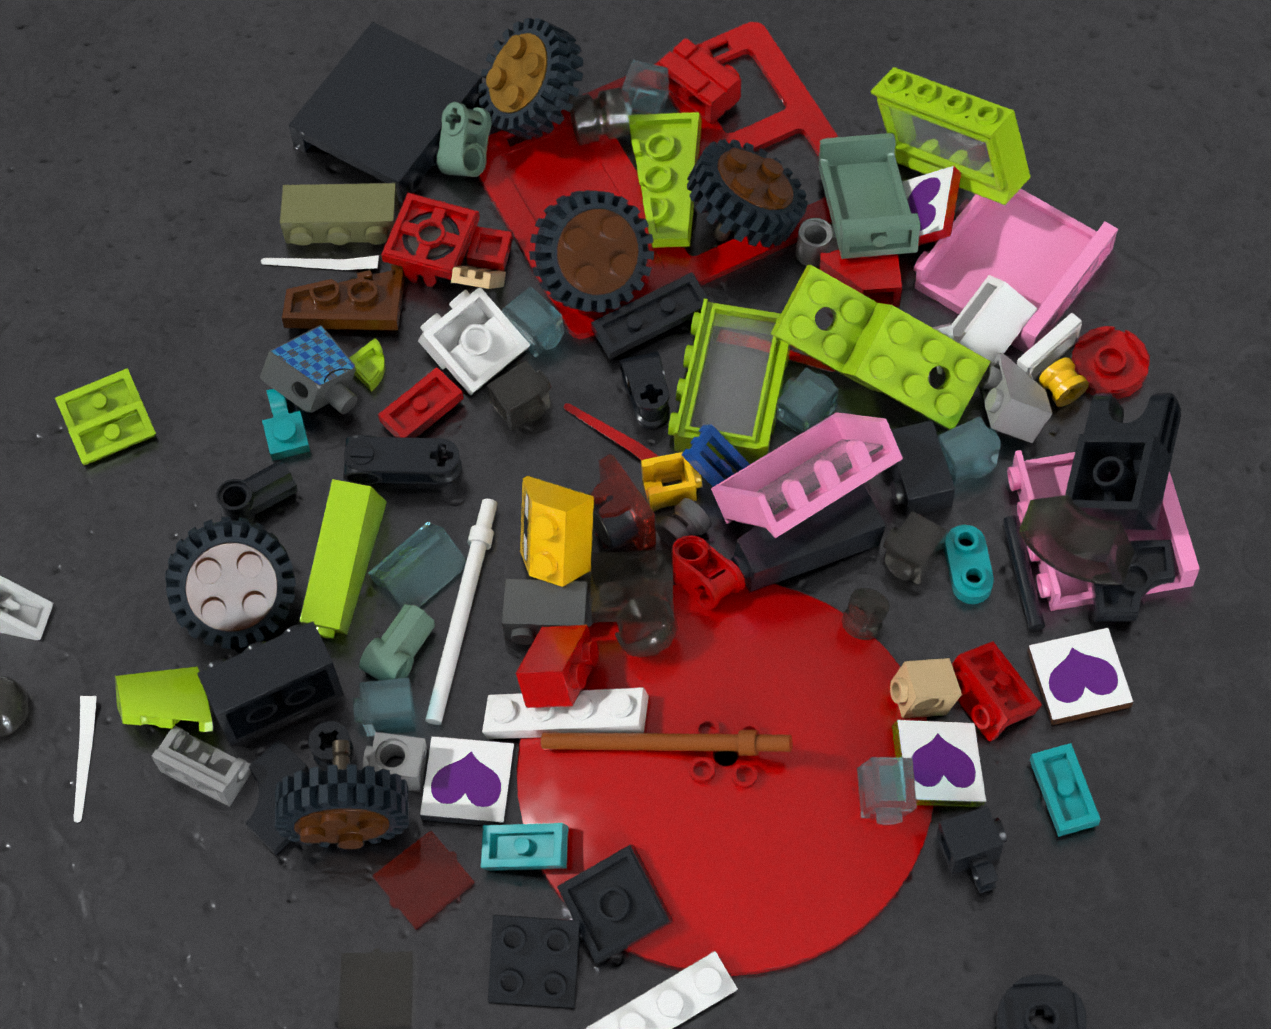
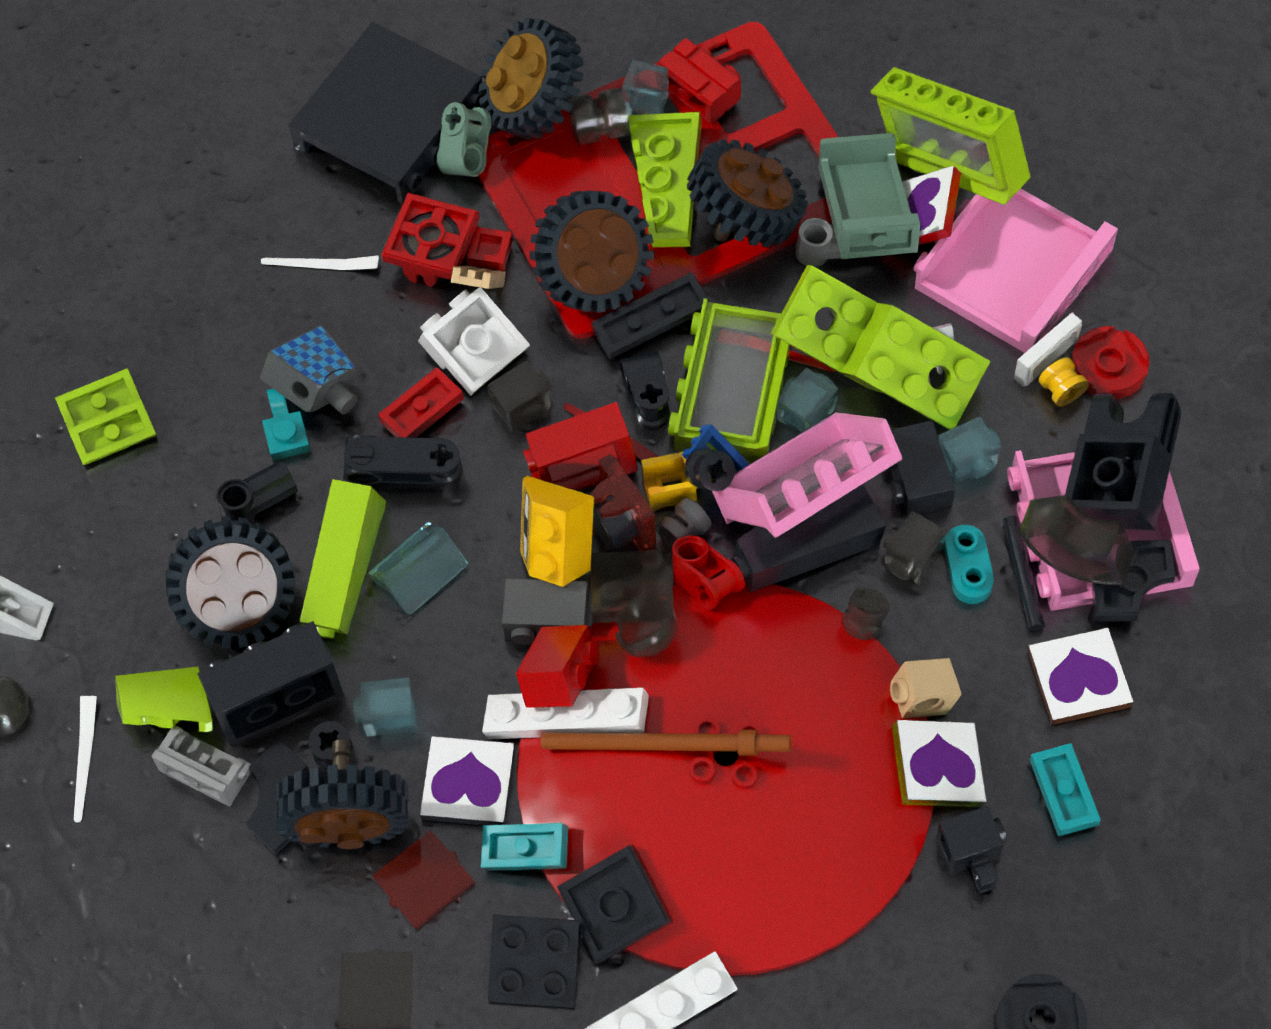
(338, 213): olive brick -> none
(358, 303): reddish brown wing -> none
(369, 364): lime tile -> none
(394, 652): sand green piece -> none
(412, 749): light grey brick -> none
(479, 540): white bar -> none
(535, 321): clear light blue brick -> none
(571, 449): none -> red window
(699, 469): none -> black wheel
(872, 276): red slope -> none
(886, 789): clear light blue brick -> none
(992, 318): white brick -> none
(992, 690): red bracket -> none
(1014, 400): light grey slope -> none

